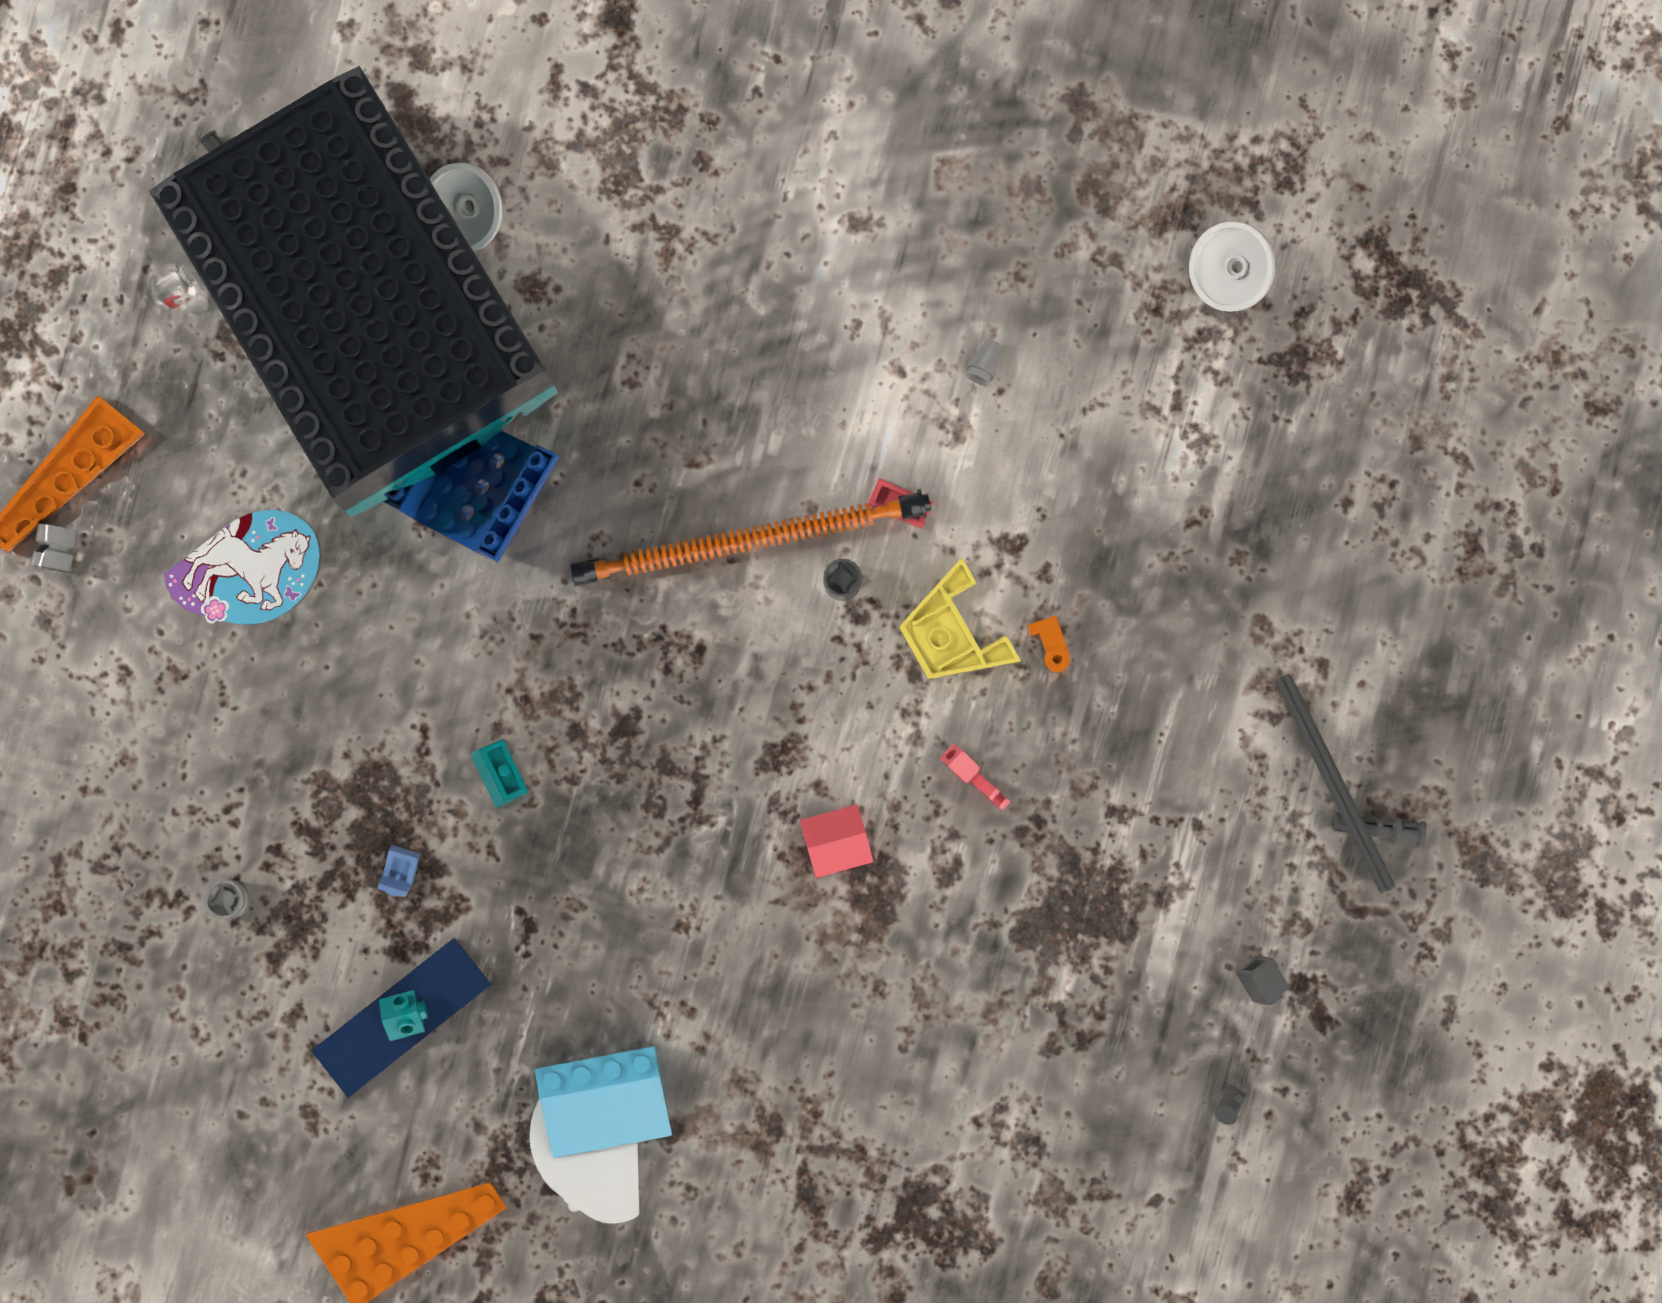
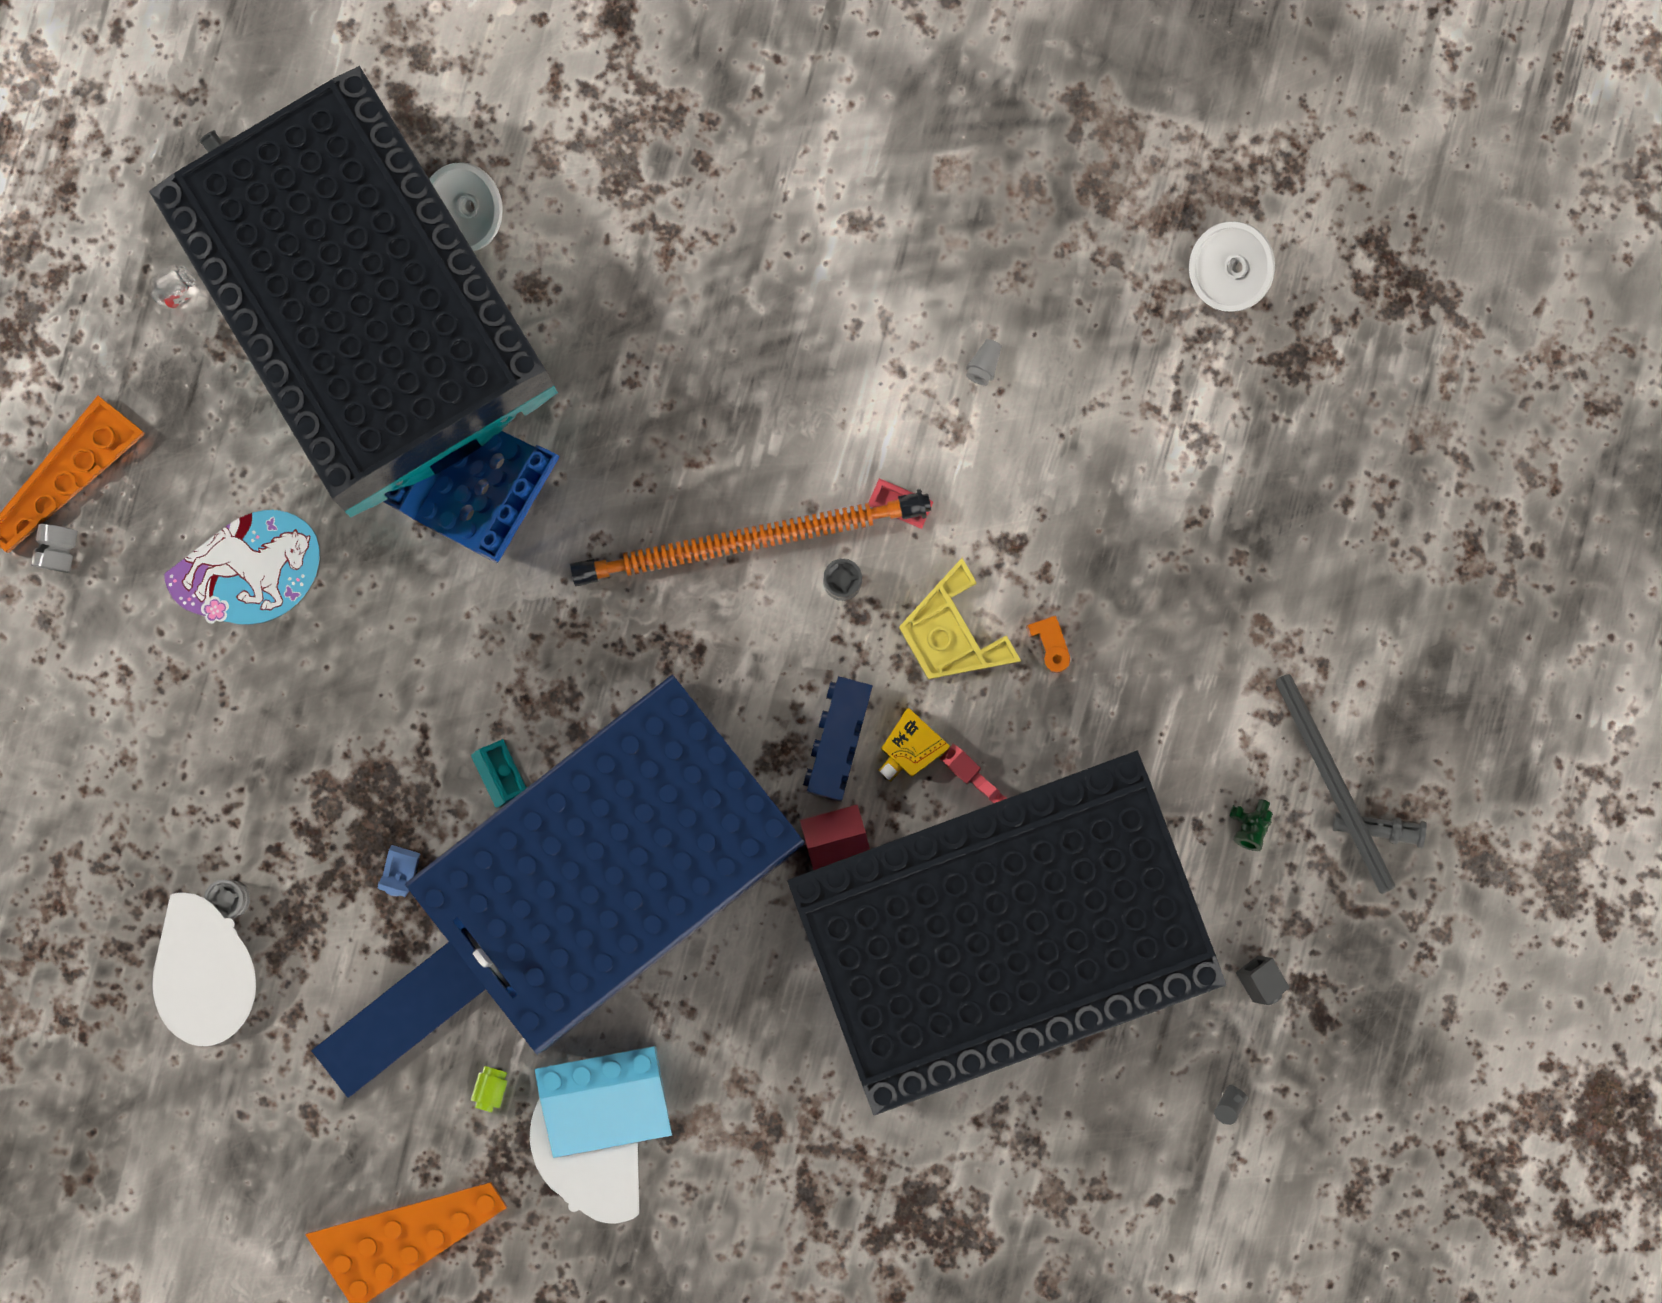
(202, 973): none -> white sticker
(403, 1015): teal brick -> none
(489, 1089): none -> lime brick
(605, 864): none -> dark blue piece
(839, 738): none -> dark blue wedge
(911, 747): none -> yellow torso
(1006, 932): none -> black piece
(1253, 826): none -> dark green piece

